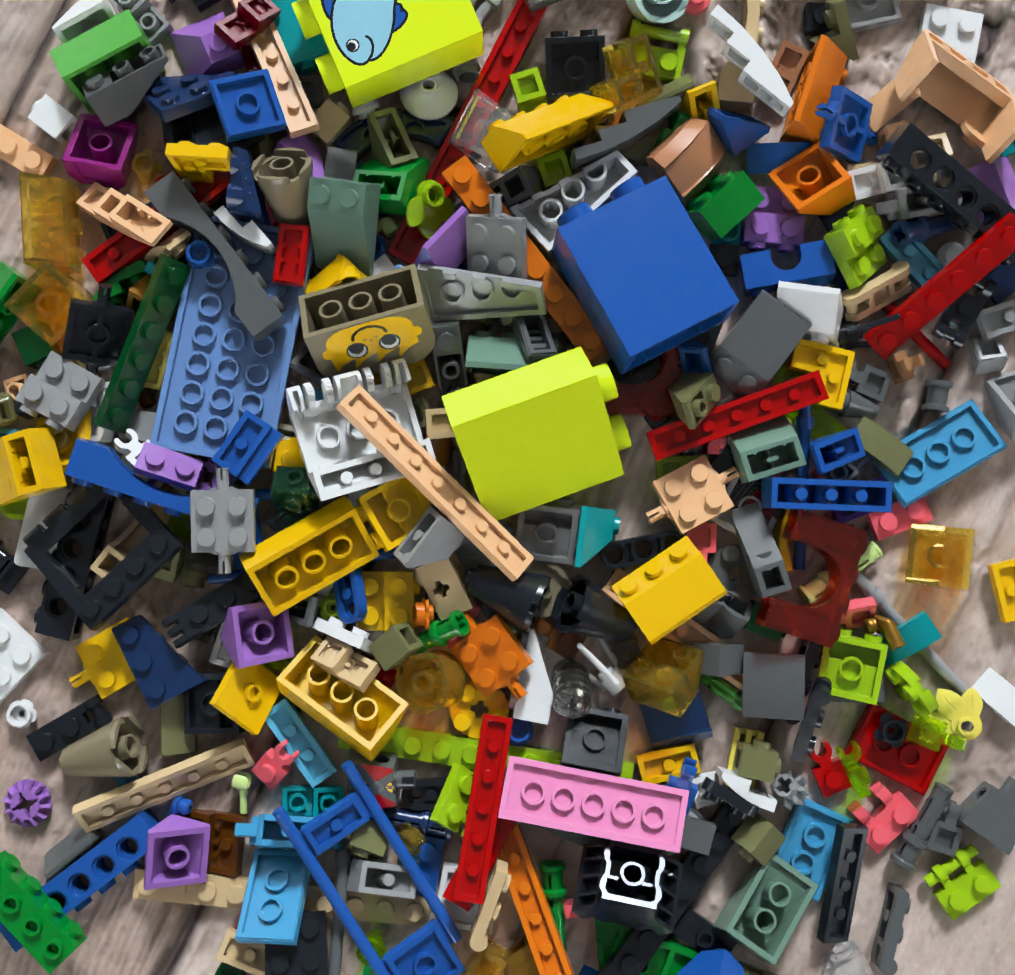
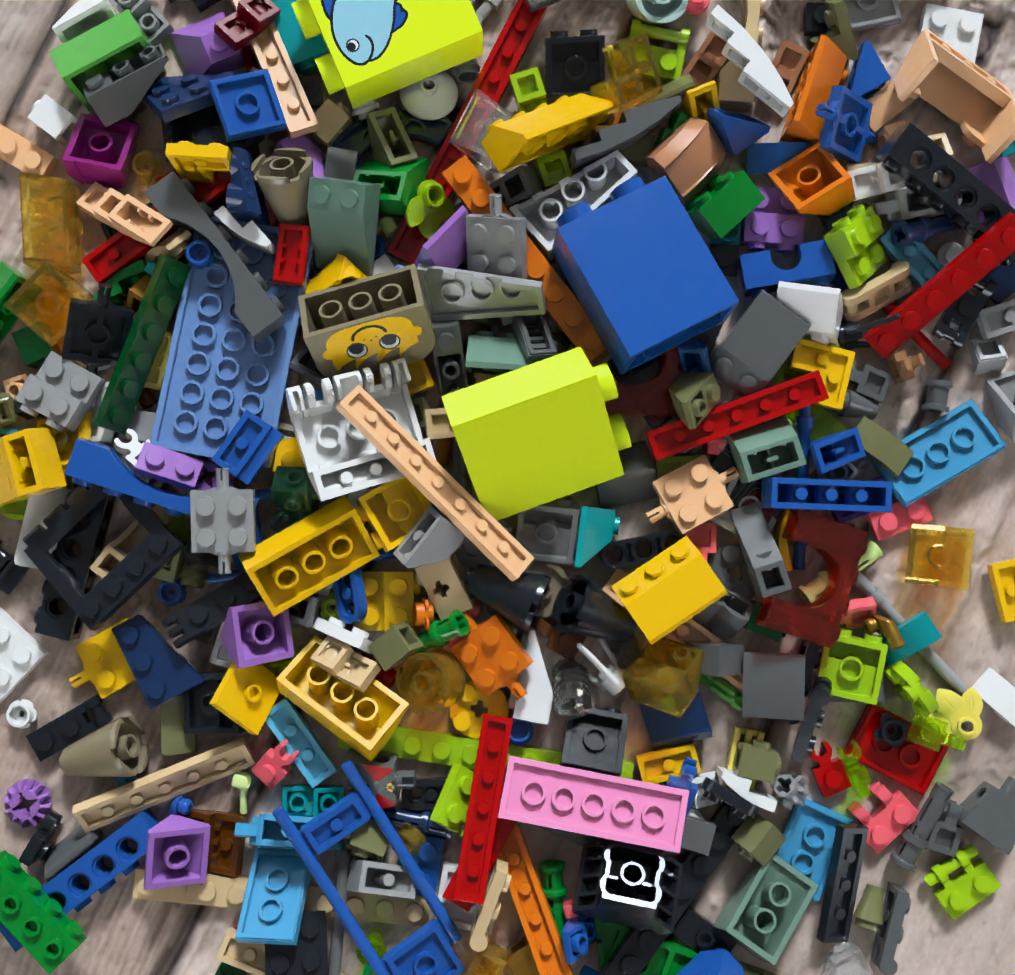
(39, 843): none -> black plate
(168, 598): none -> blue plate
(577, 936): none -> blue slope
(636, 482): none -> dark grey slope
(707, 60): none -> nougat slope
(867, 72): none -> blue slope
(870, 908): none -> olive cone

